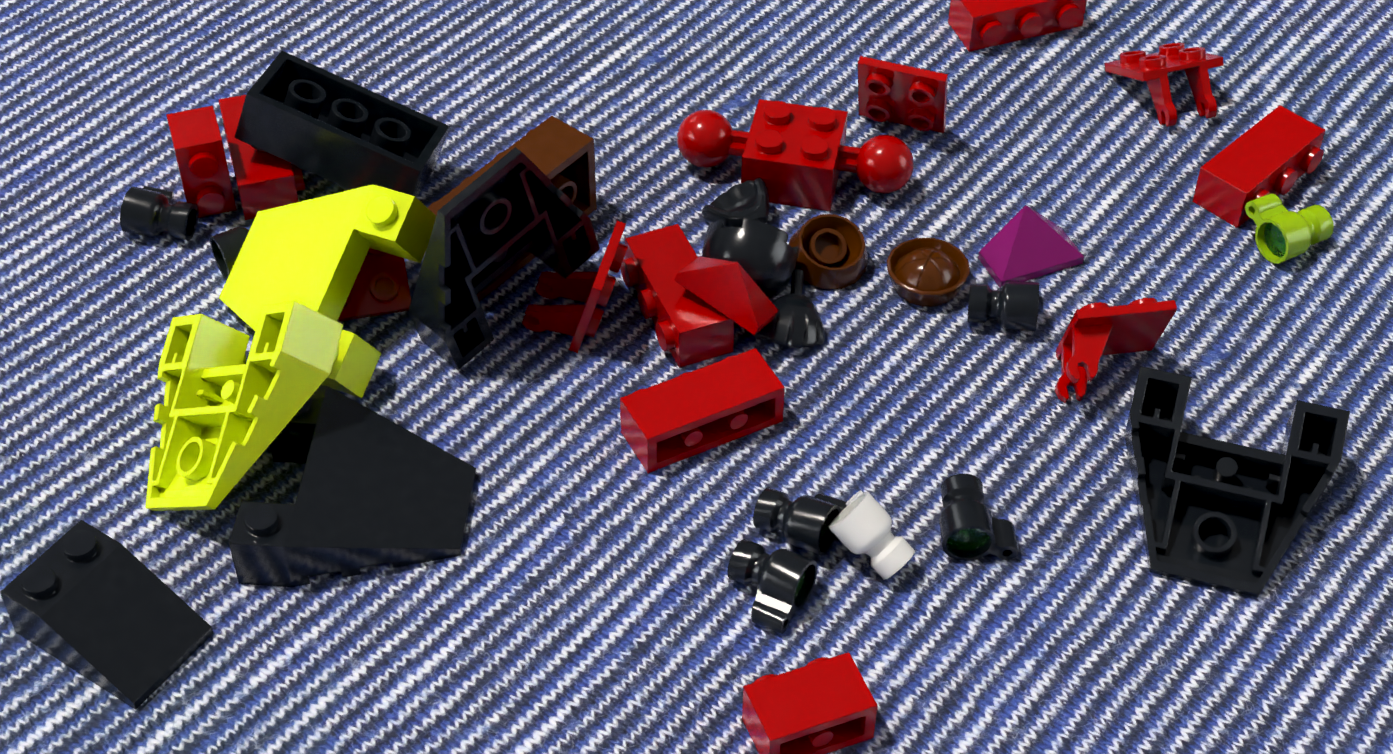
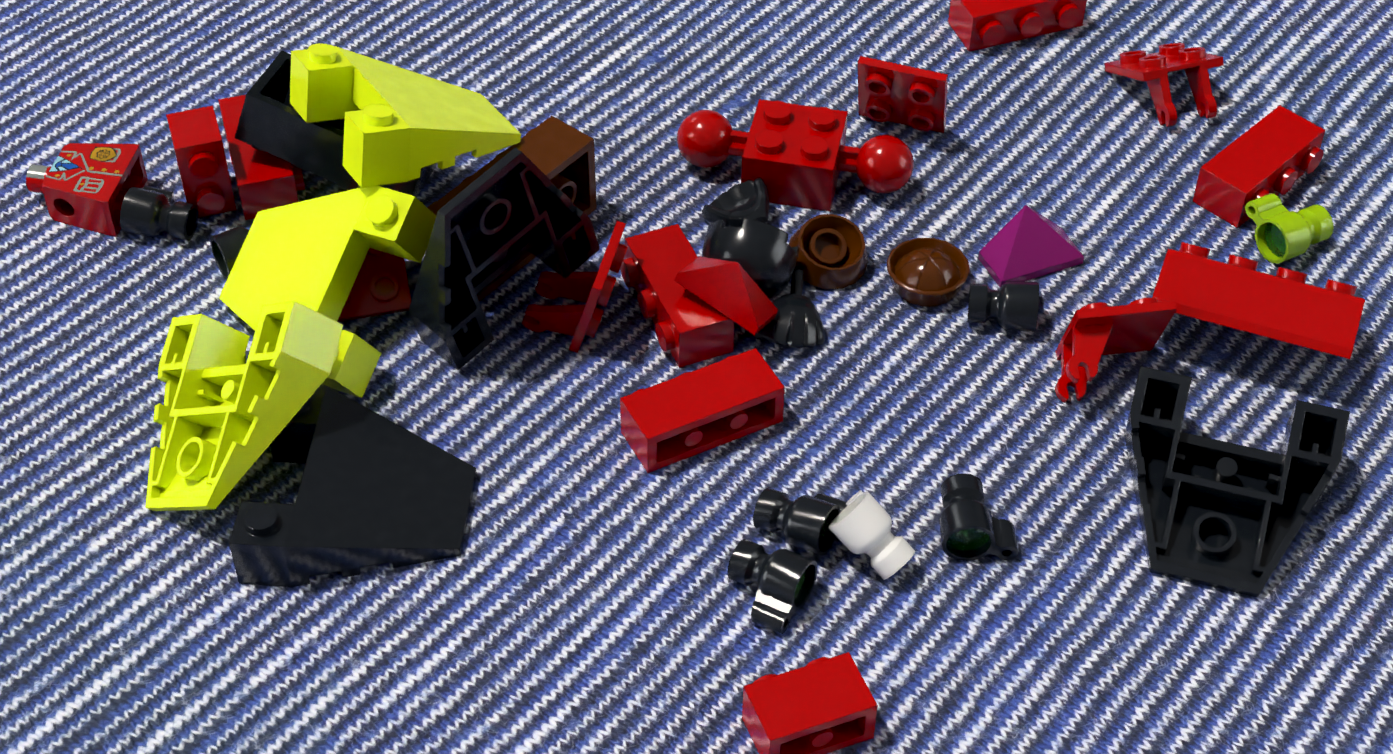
(89, 184): none -> red torso
(104, 614): black slope -> none
(393, 115): none -> neon yellow wedge
(1260, 302): none -> red slope

